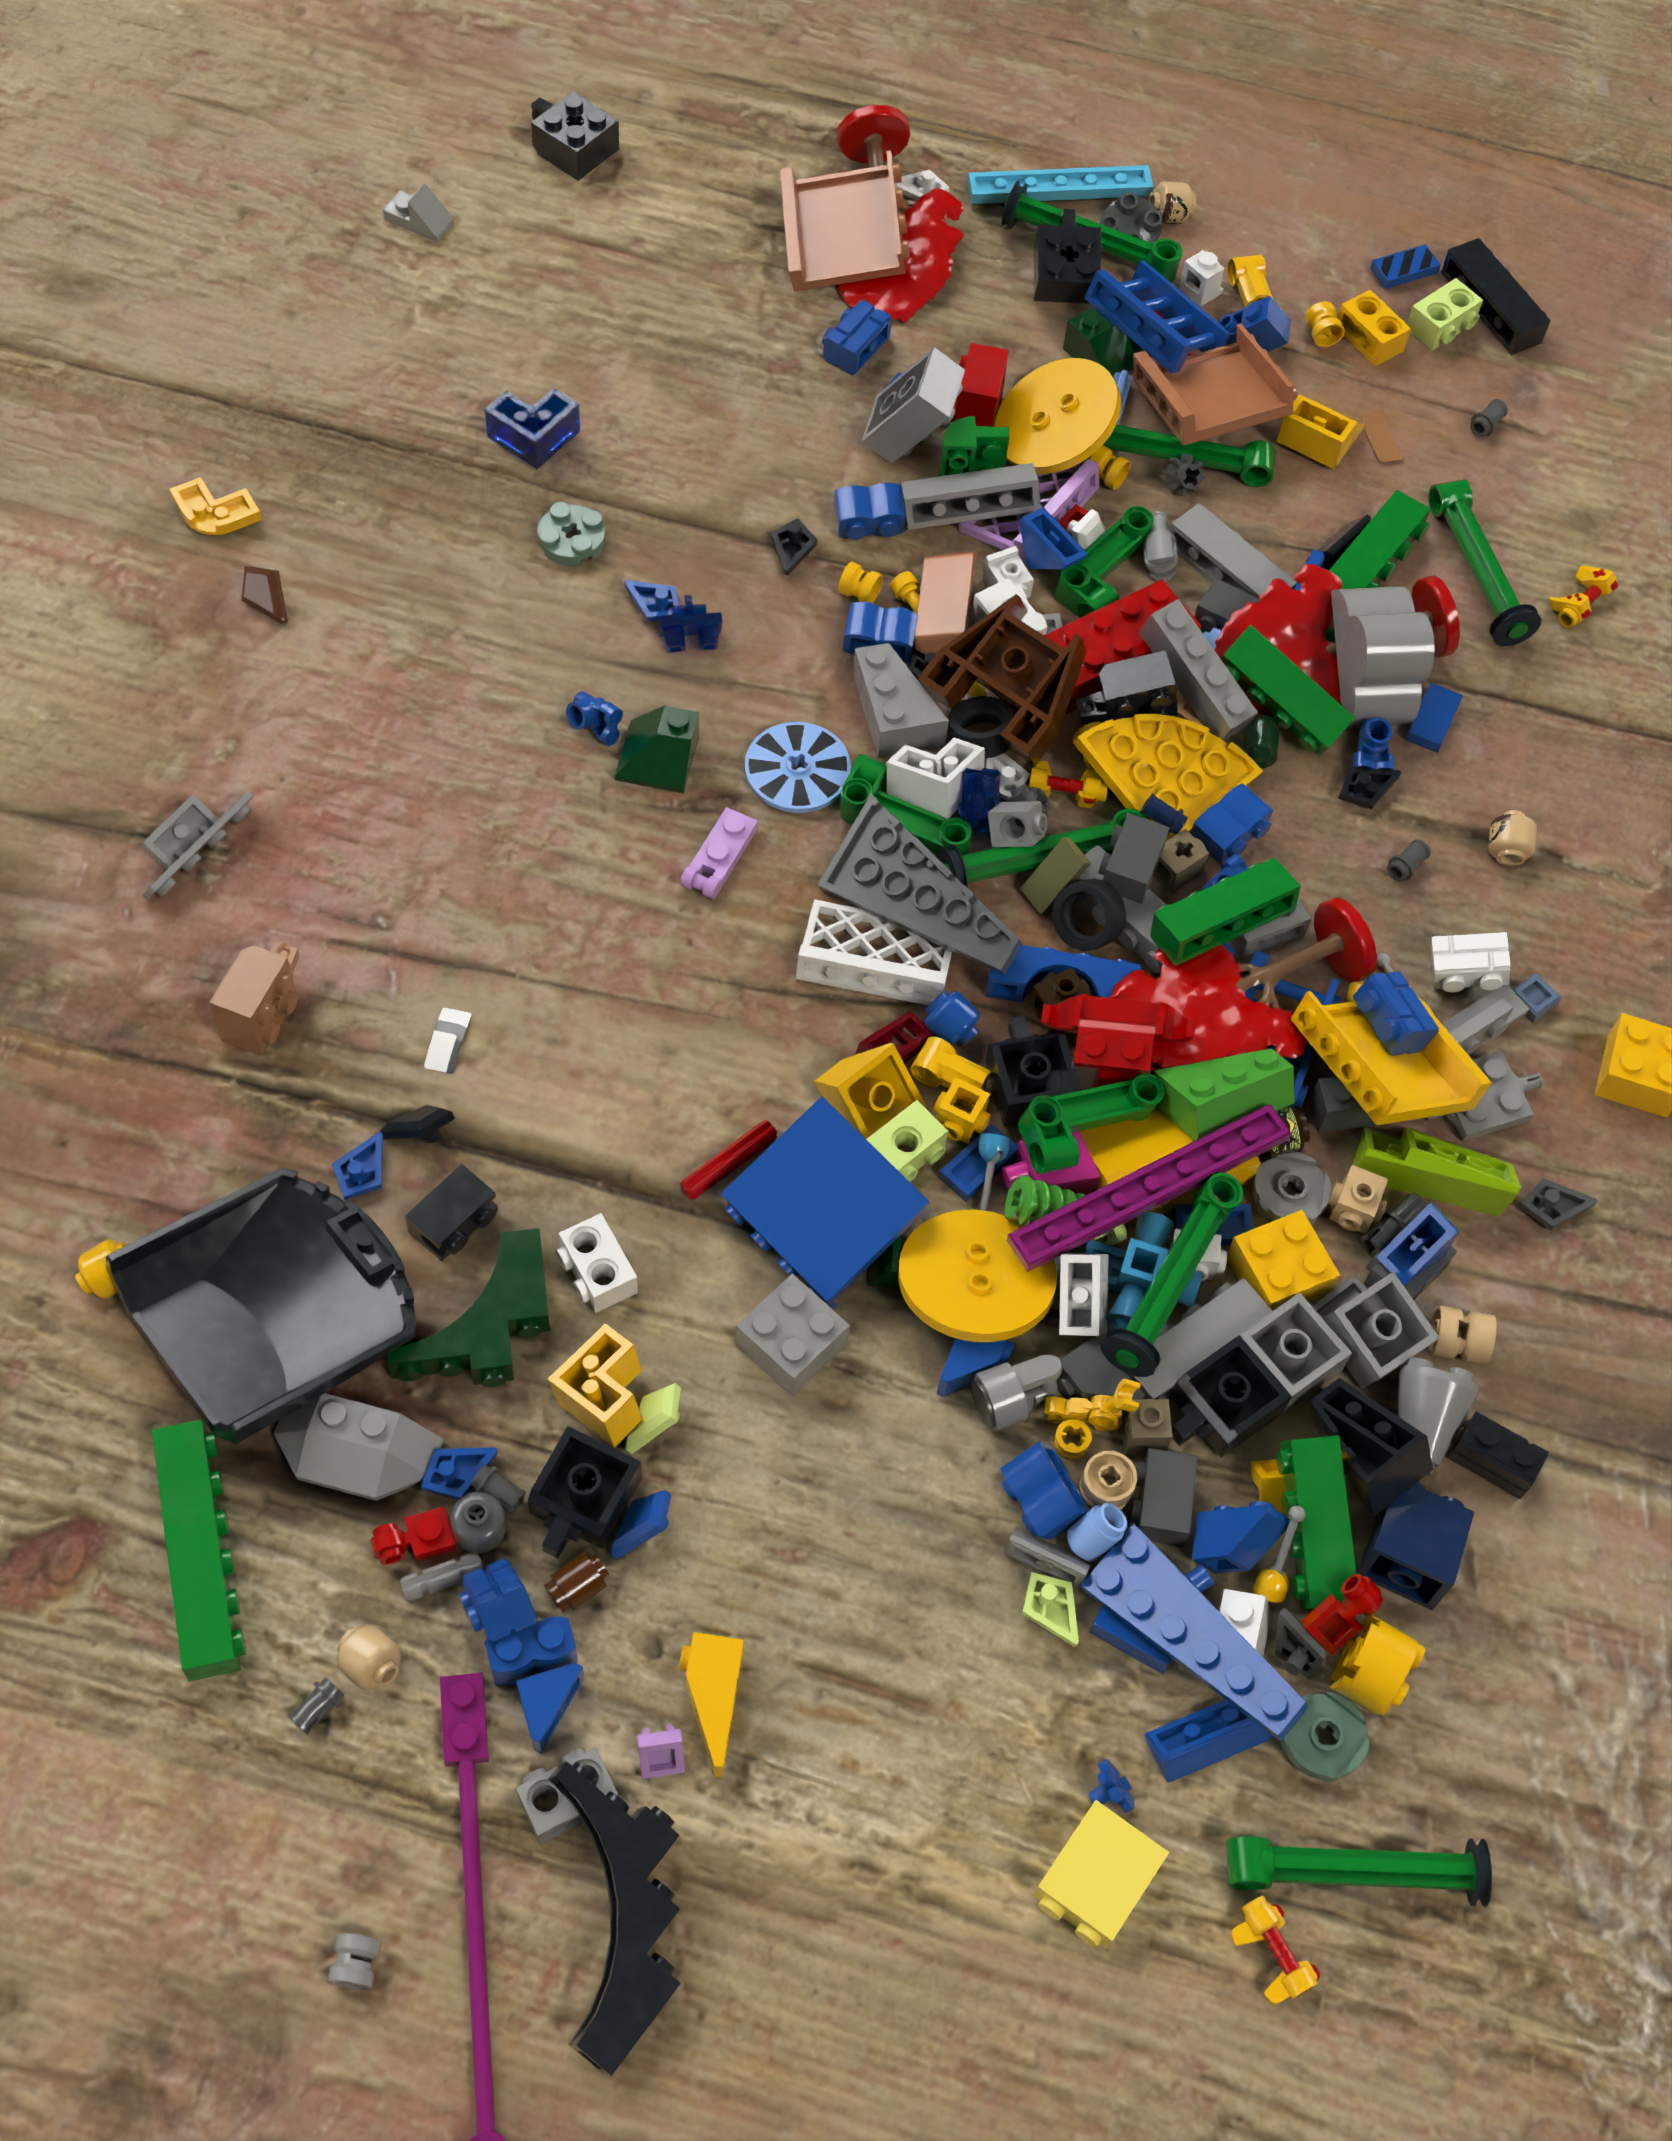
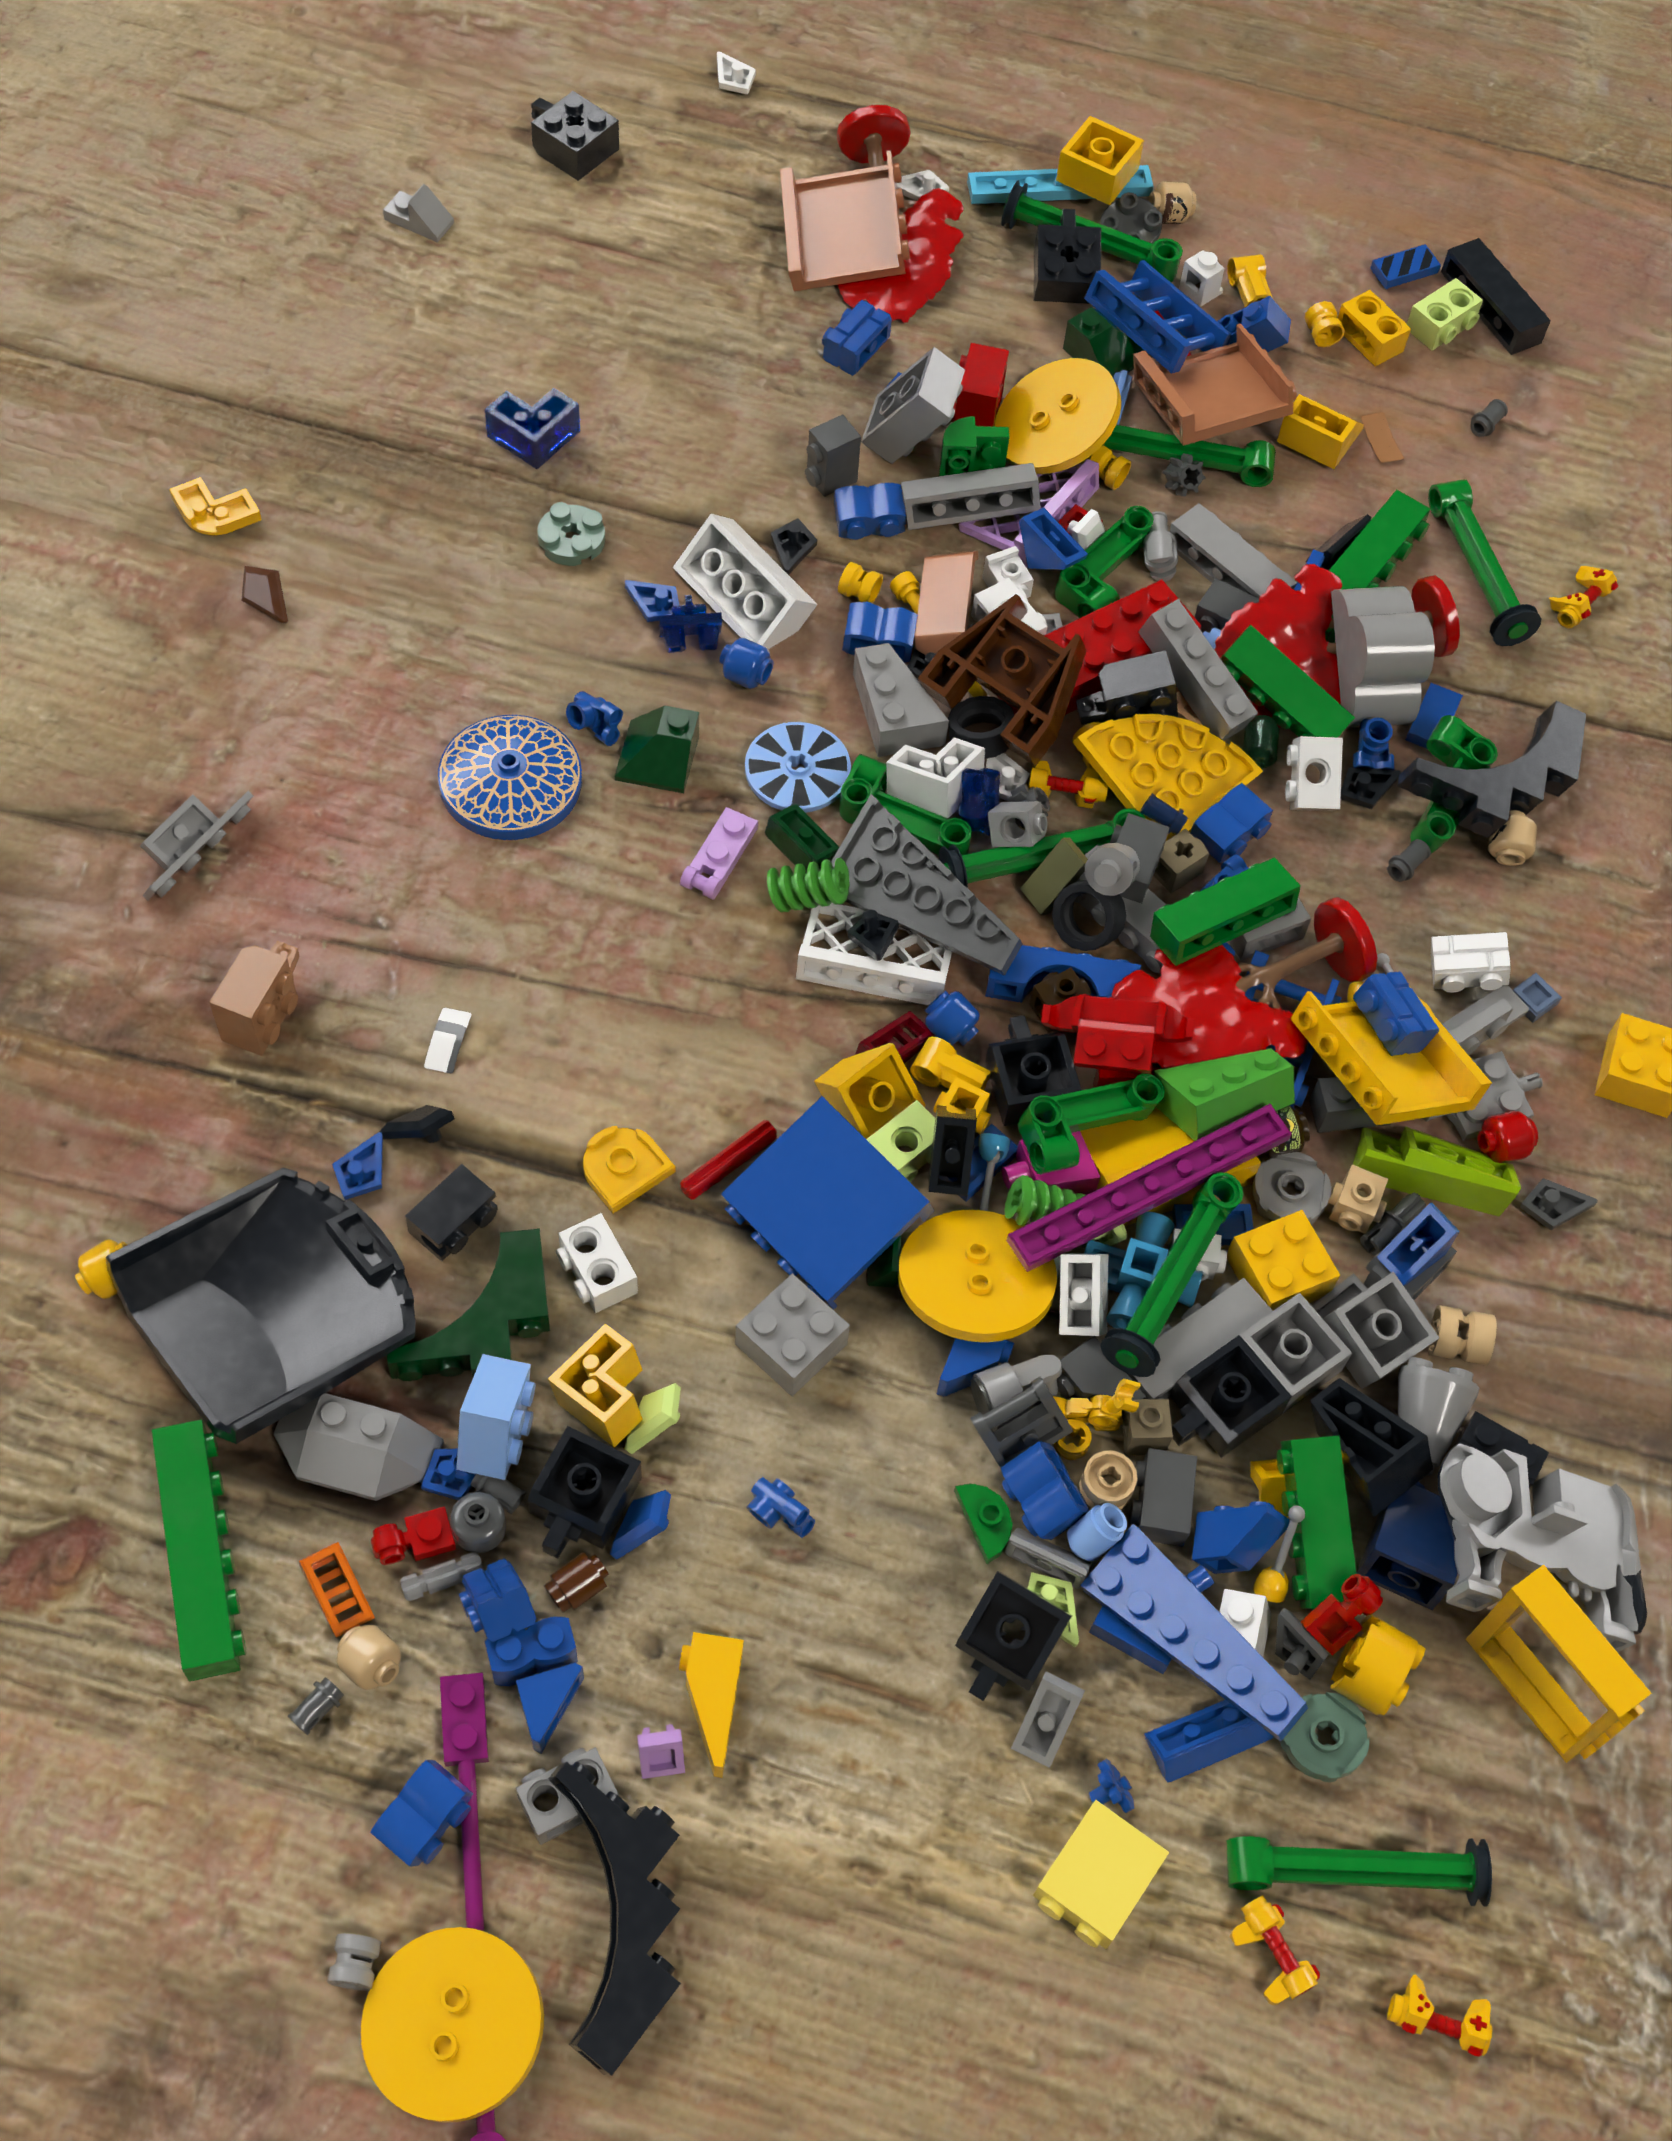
(321, 1558): none -> orange slope
(422, 1814): none -> blue brick
(452, 2025): none -> yellow plate
(495, 1417): none -> light blue brick
(510, 777): none -> blue dish
(624, 1165): none -> yellow tile
(734, 74): none -> white piece
(743, 583): none -> white slope
(746, 663): none -> blue head
(776, 1502): none -> blue plate
(800, 837): none -> dark green slope
(810, 886): none -> bright green piece
(833, 455): none -> dark grey brick
(873, 933): none -> black piece
(952, 1151): none -> black brick
(987, 1518): none -> green plate
(1016, 1660): none -> black hinge
(1041, 1423): none -> dark grey plate
(1047, 1719): none -> light grey slope
(1099, 160): none -> yellow brick
(1112, 868): none -> light grey piece
(1327, 757): none -> white brick
(1416, 2012): none -> yellow piece
(1458, 748): none -> green piece
(1488, 795): none -> black arch
(1508, 1137): none -> red head
(1577, 1531): none -> light grey animal
(1580, 1645): none -> yellow window

